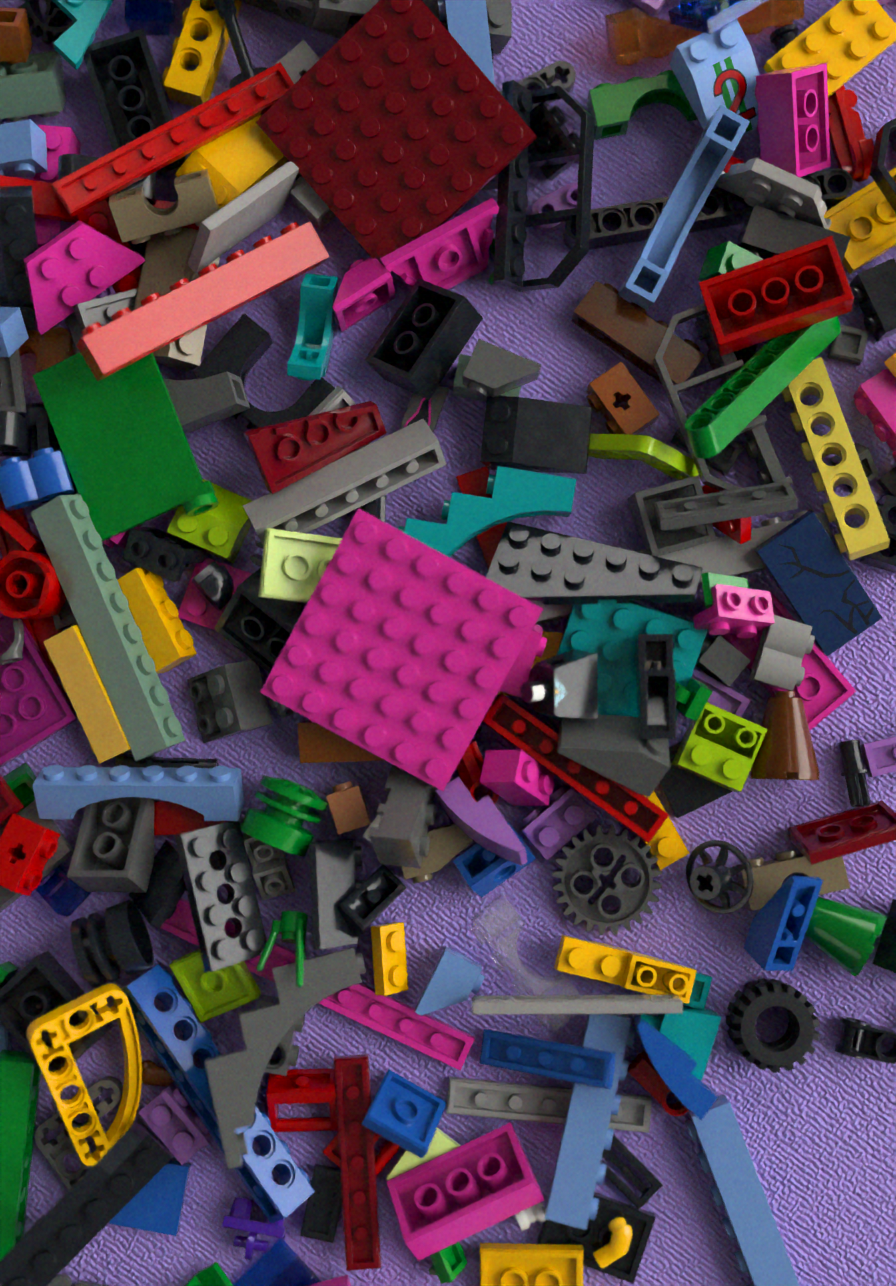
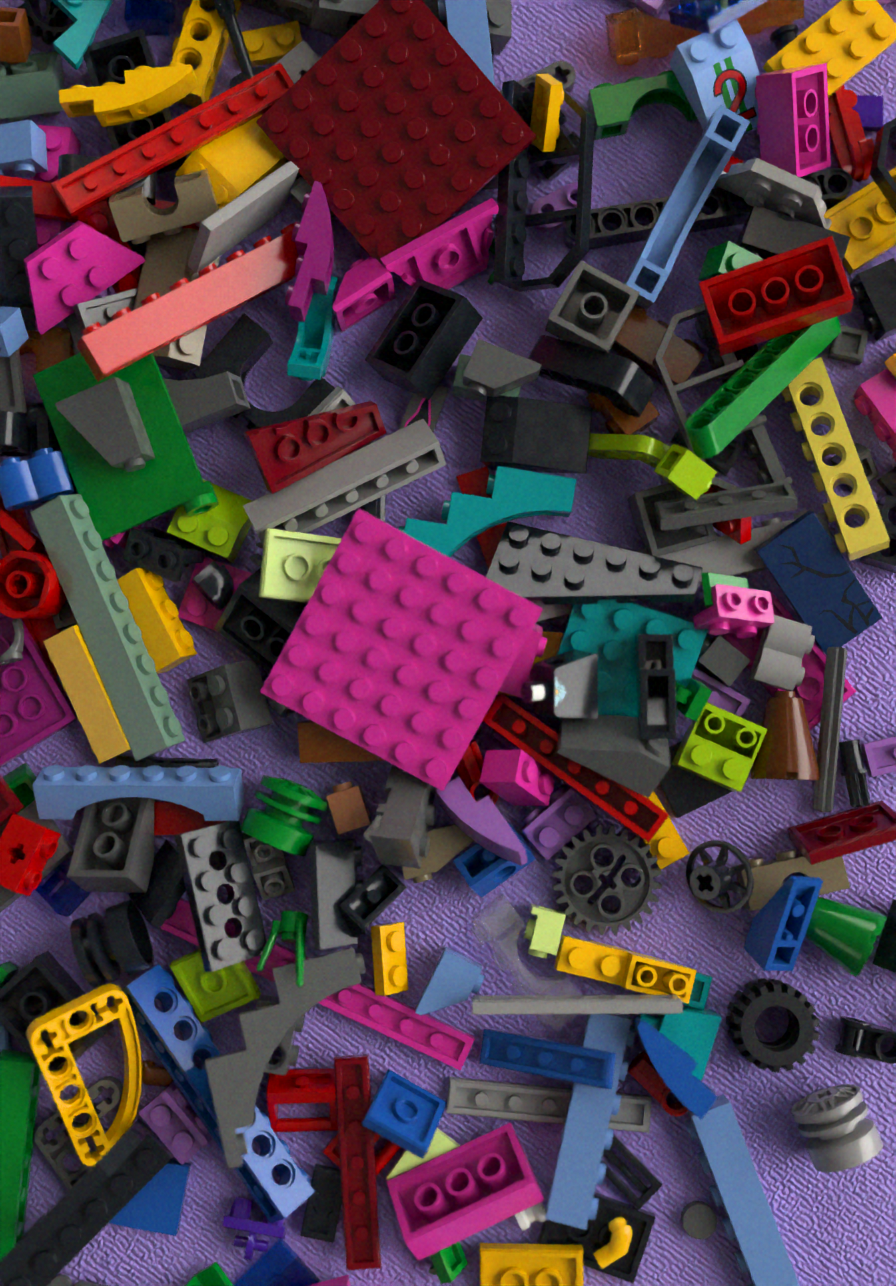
(110, 423): none -> dark grey slope
(142, 95): none -> yellow slope
(272, 42): none -> yellow plate
(315, 253): none -> magenta slope
(544, 931): none -> yellowish green brick
(545, 111): none -> yellow plate
(591, 309): none -> dark grey brick
(594, 372): none -> black beam
(685, 471): none -> lime brick
(699, 1219): none -> dark grey tile
(830, 728): none -> dark grey axle
(837, 1128): none -> light grey wheel
(870, 111): none -> dark purple tile

